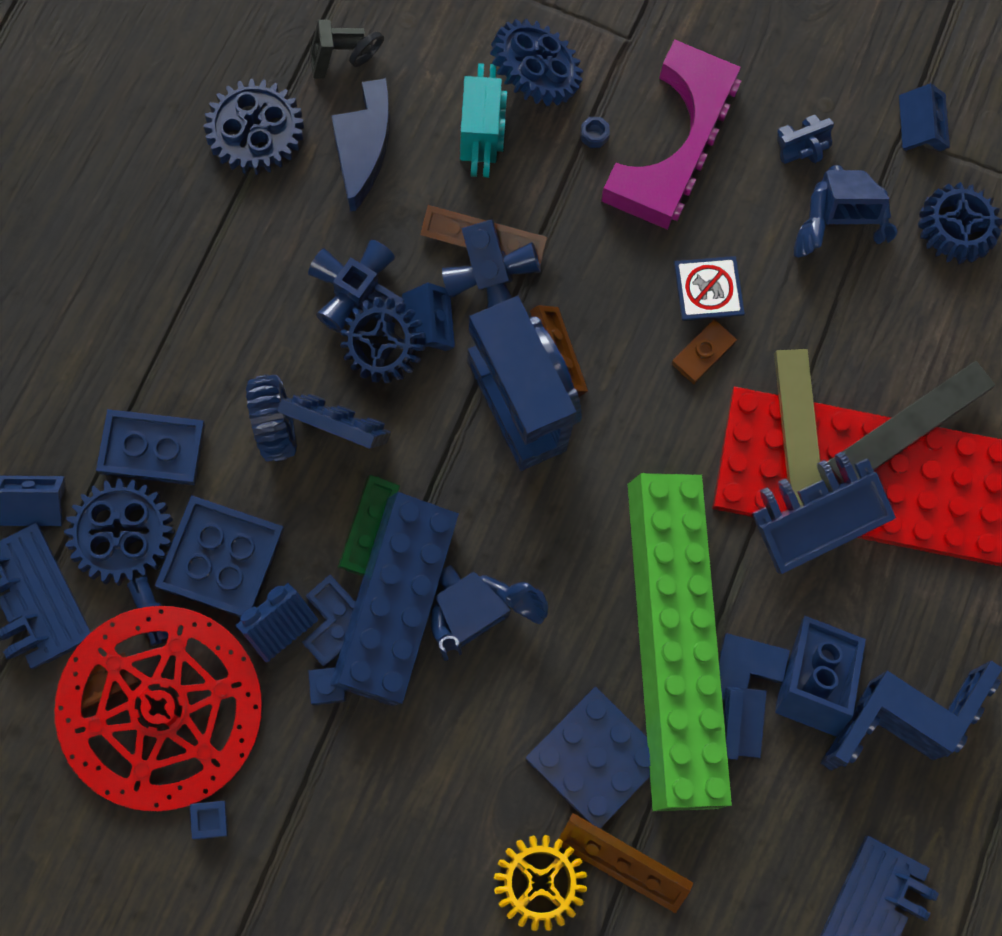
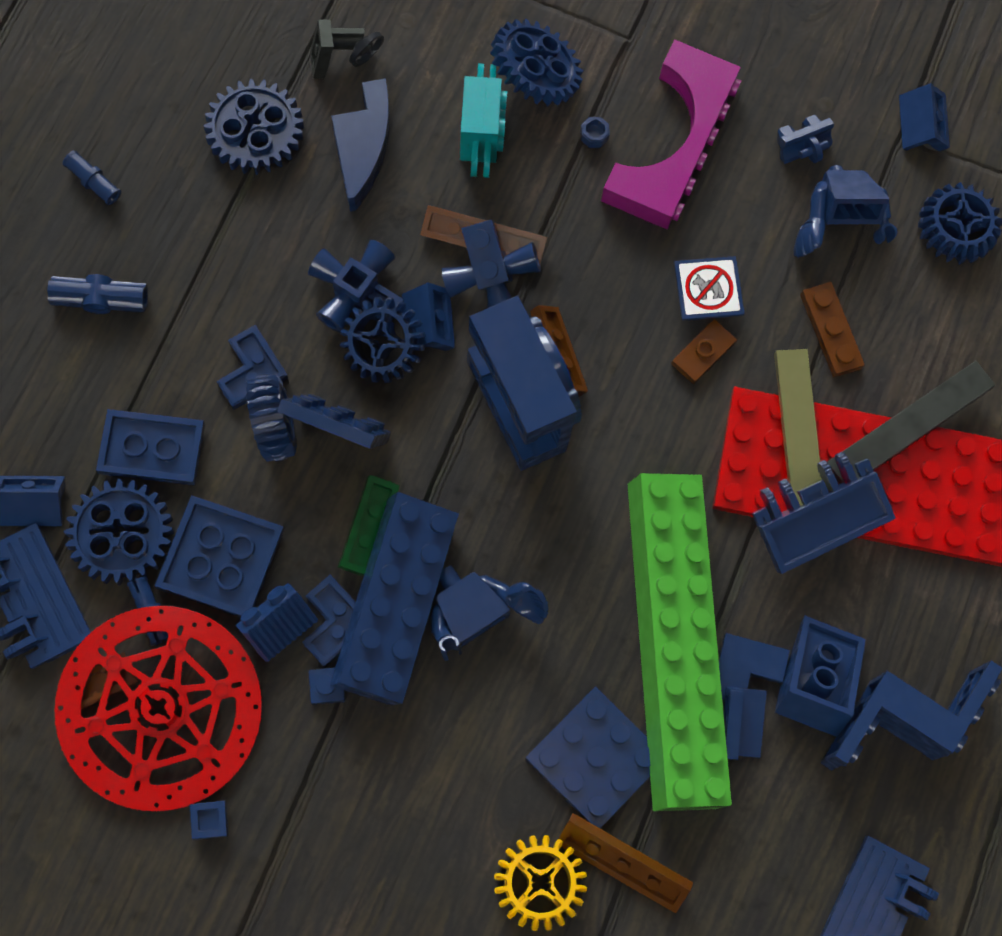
(91, 177): none -> dark blue pin
(97, 294): none -> dark blue piece
(256, 361): none -> dark blue tile
(832, 329): none -> reddish brown plate

